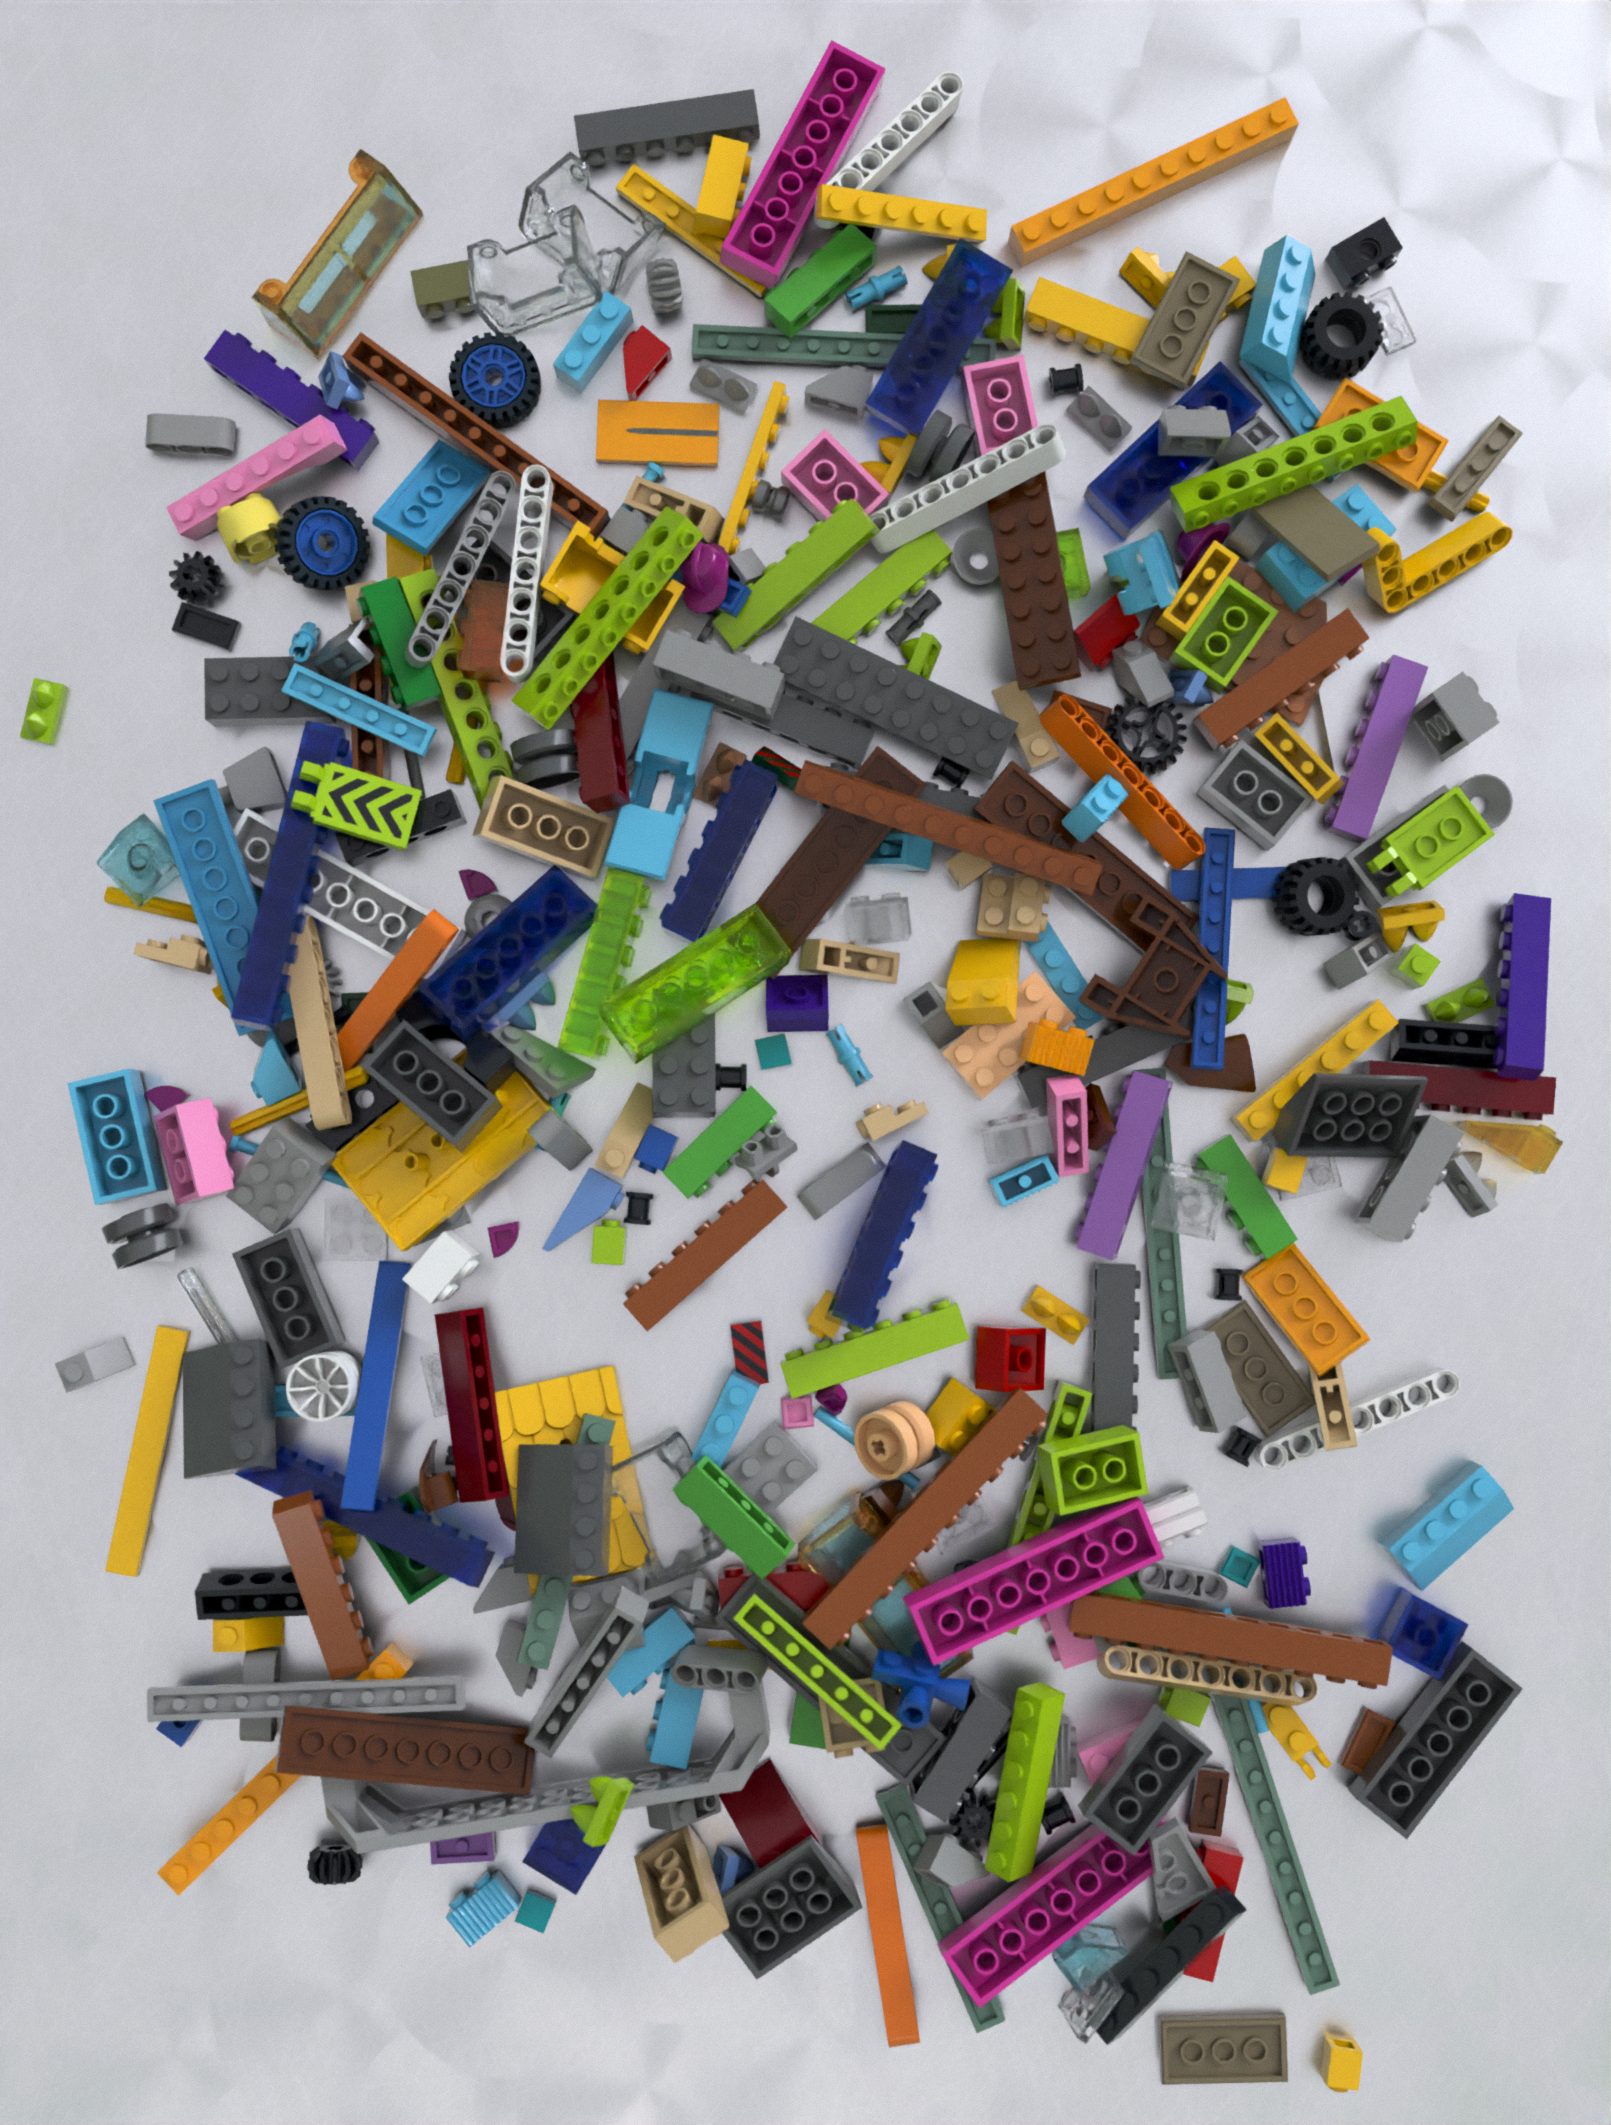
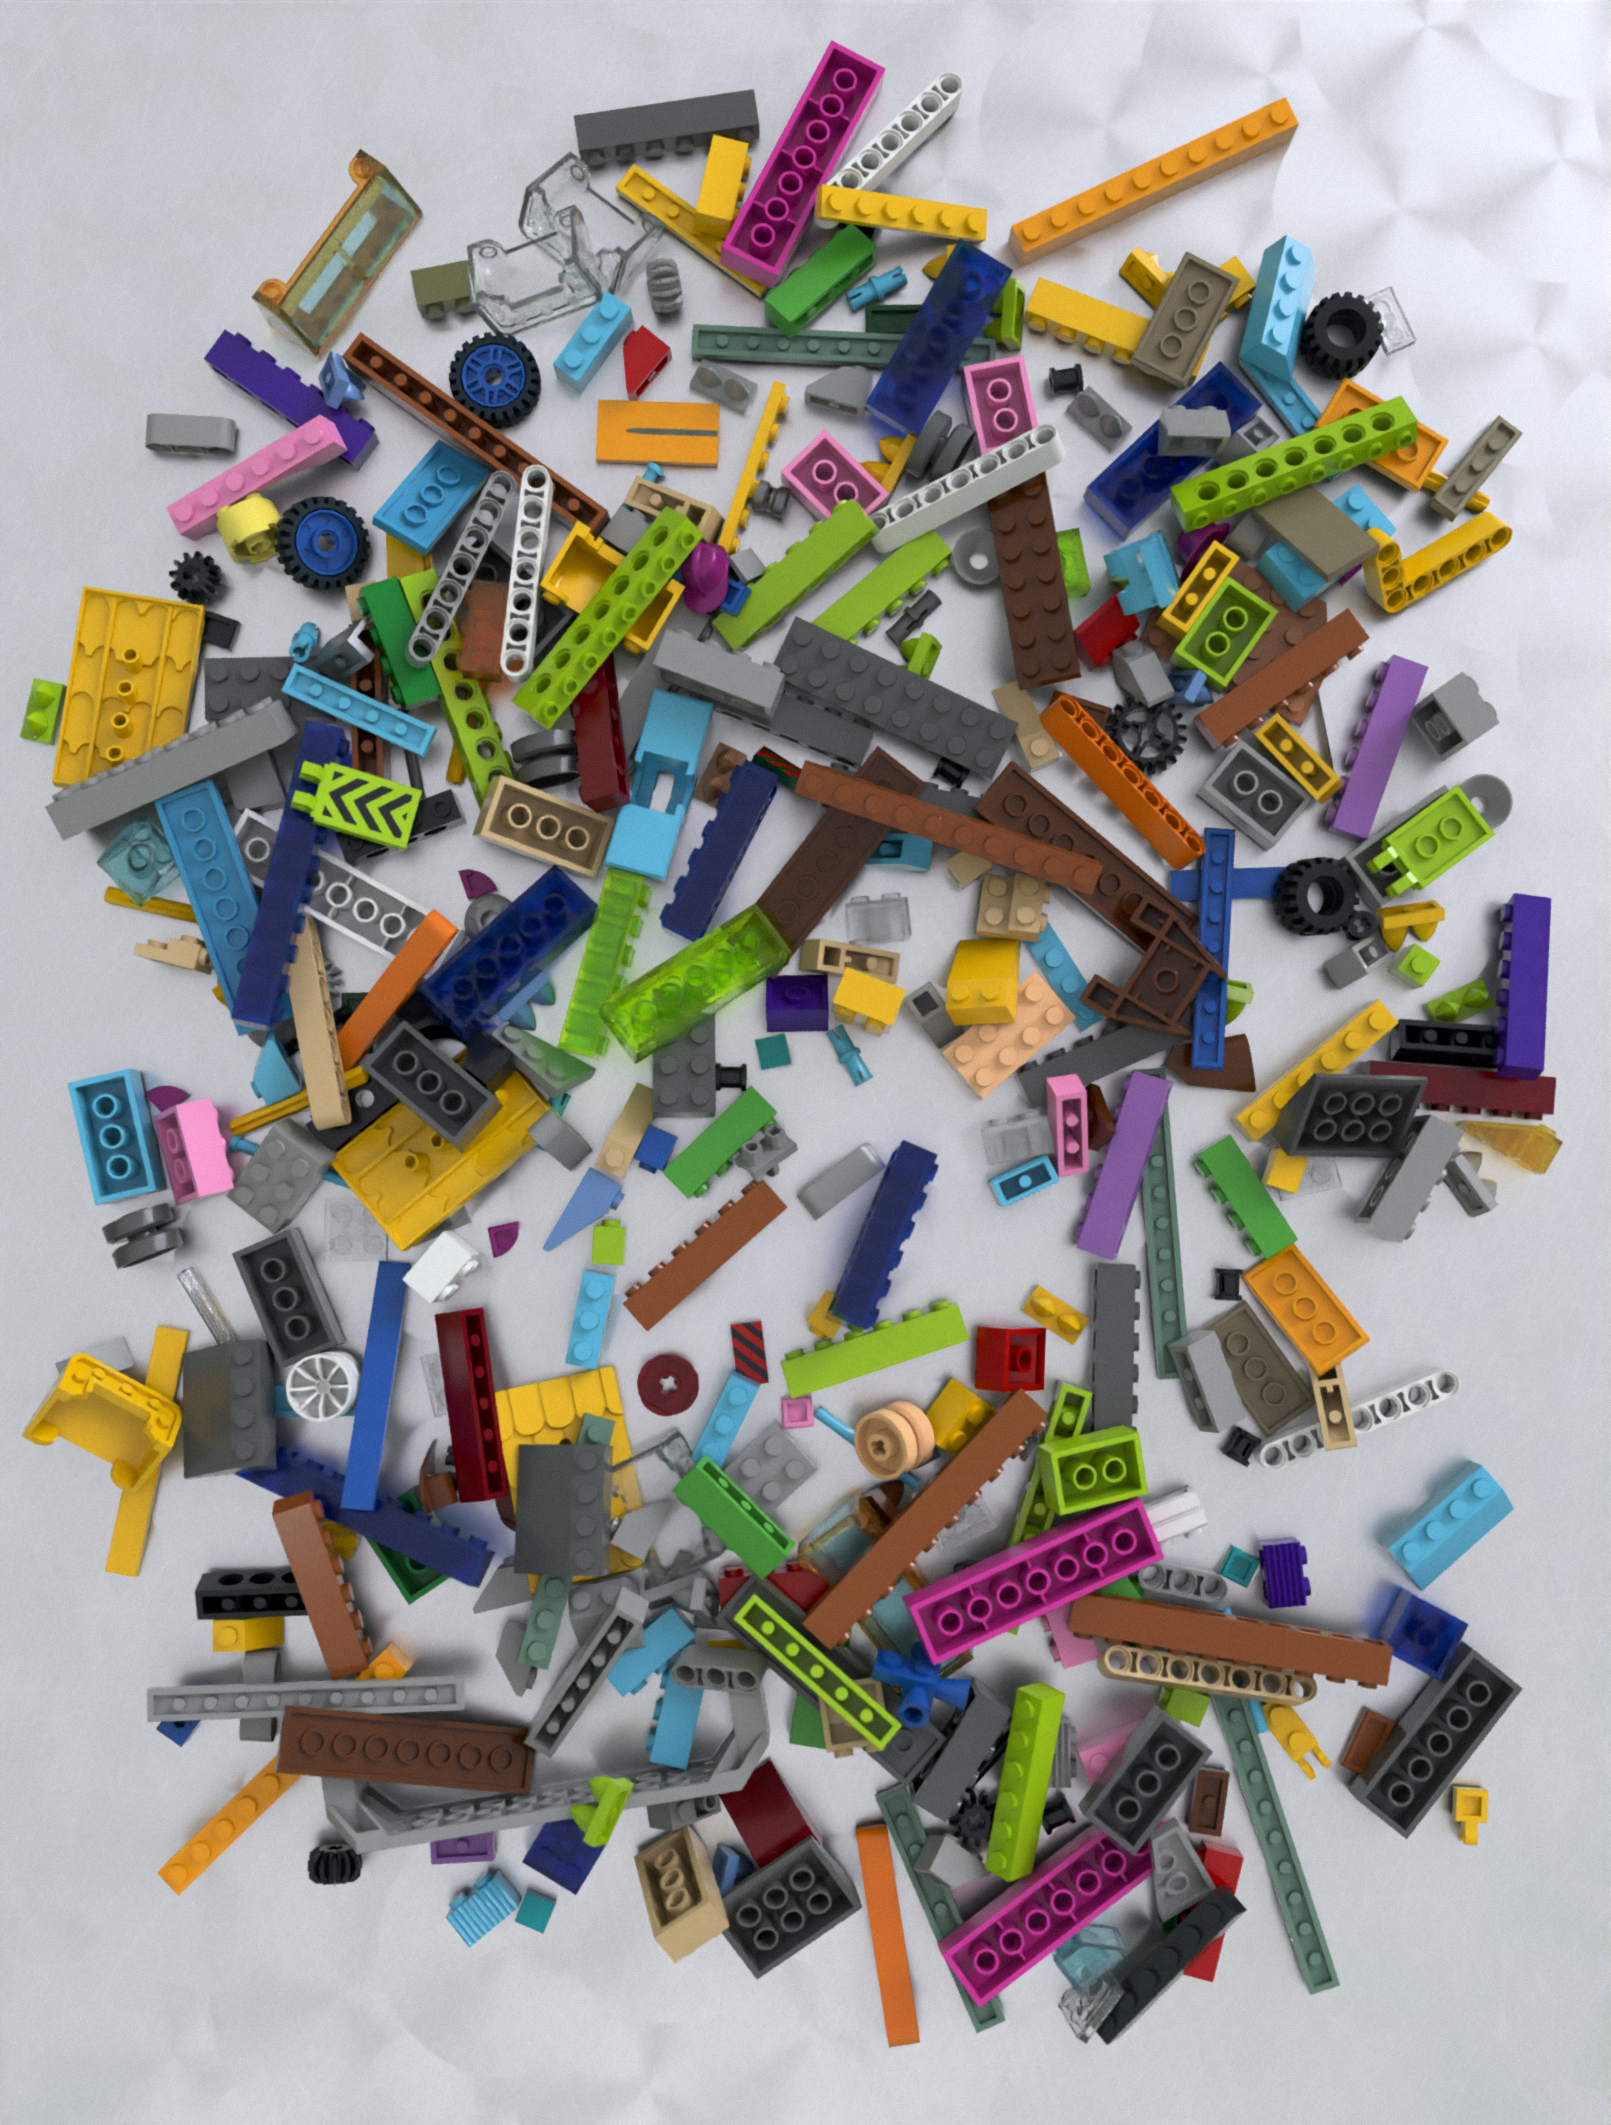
(108, 1418): none -> yellow windscreen
(126, 680): none -> yellow piece
(170, 769): none -> light grey brick
(591, 1319): none -> medium azure brick
(638, 1208): black bush -> none
(638, 1528): none -> light grey slope
(651, 1389): none -> dark red plate
(832, 1398): magenta tile -> none
(867, 1002): none -> yellow brick
(882, 1120): tan plate -> none
(1057, 1047): light orange brick -> none
(1094, 808): medium azure brick -> none
(1189, 1200): clear brick -> none
(1223, 2049): dark tan tile -> none
(1341, 2064): yellow brick -> none
(1377, 241): black brick -> none
(1470, 1808): none -> yellow plate

